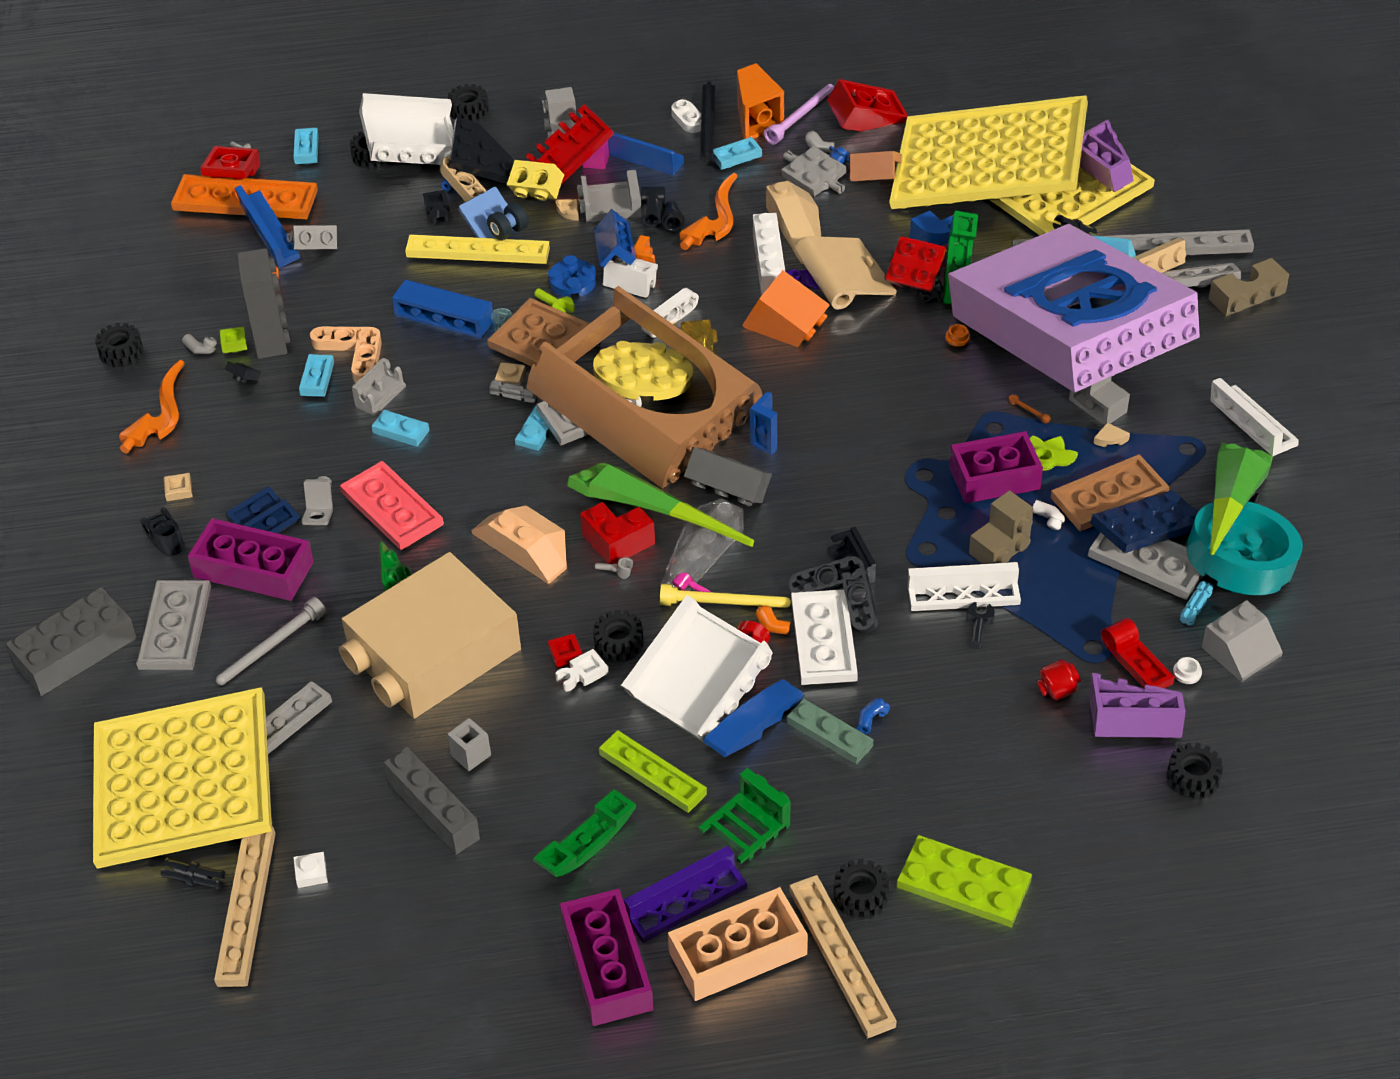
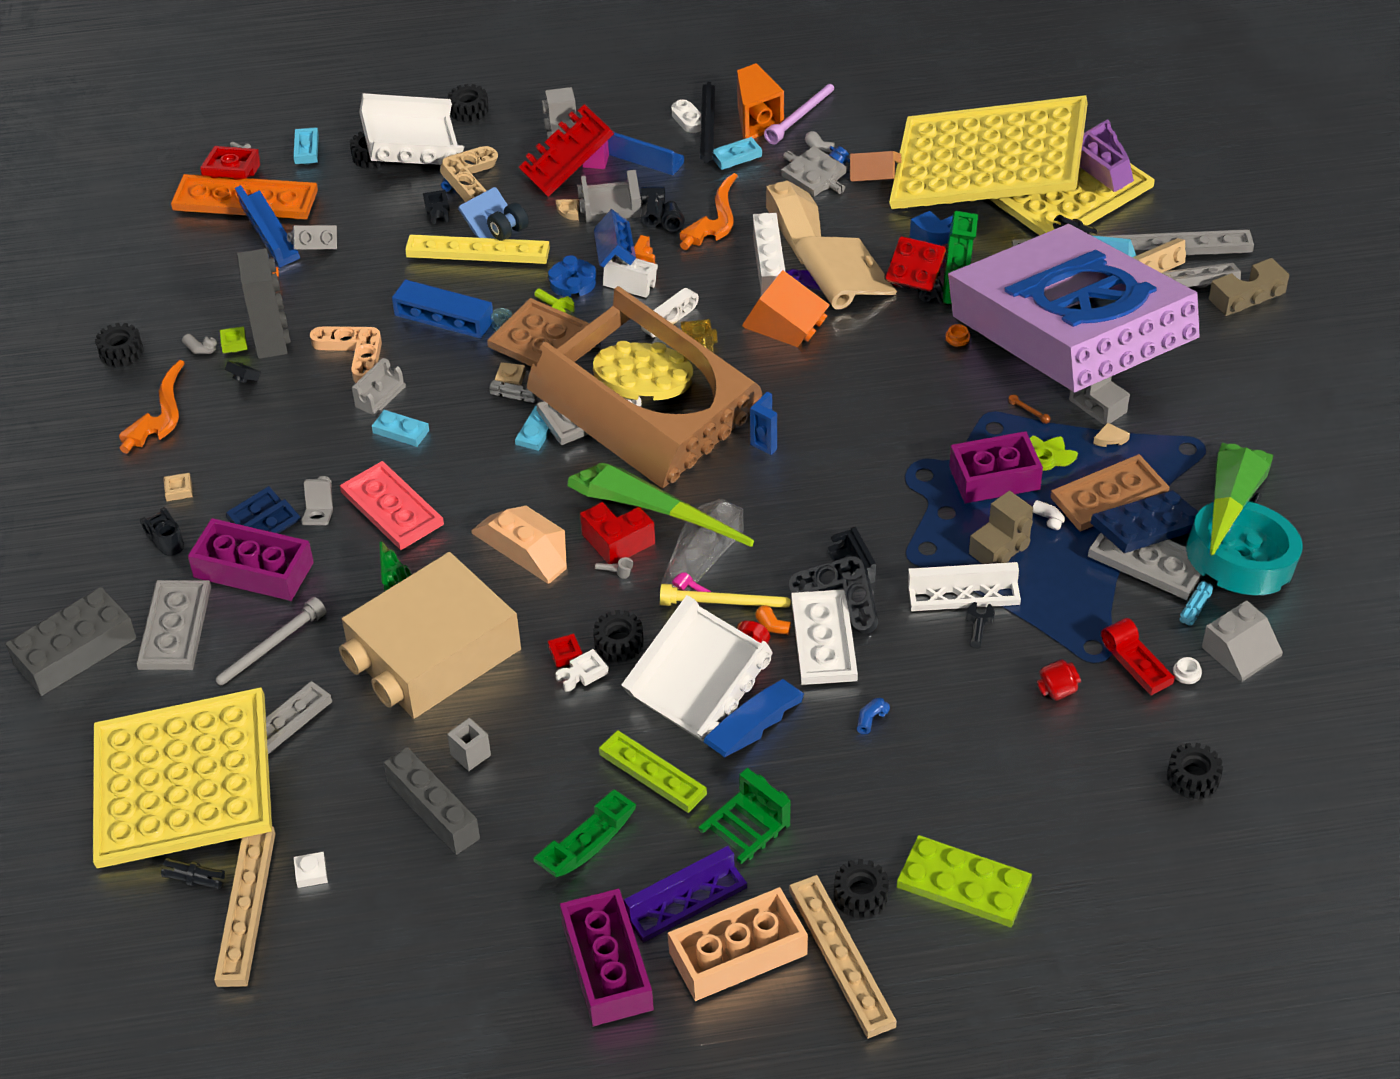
(316, 375): medium azure plate -> none
(478, 152): black plate -> none
(535, 180): light yellow brick -> none
(727, 476): dark grey brick -> none
(830, 731): sand green plate -> none
(865, 106): red slope -> none
(1135, 711): medium lavender wedge -> none
(1251, 418): white fence -> none

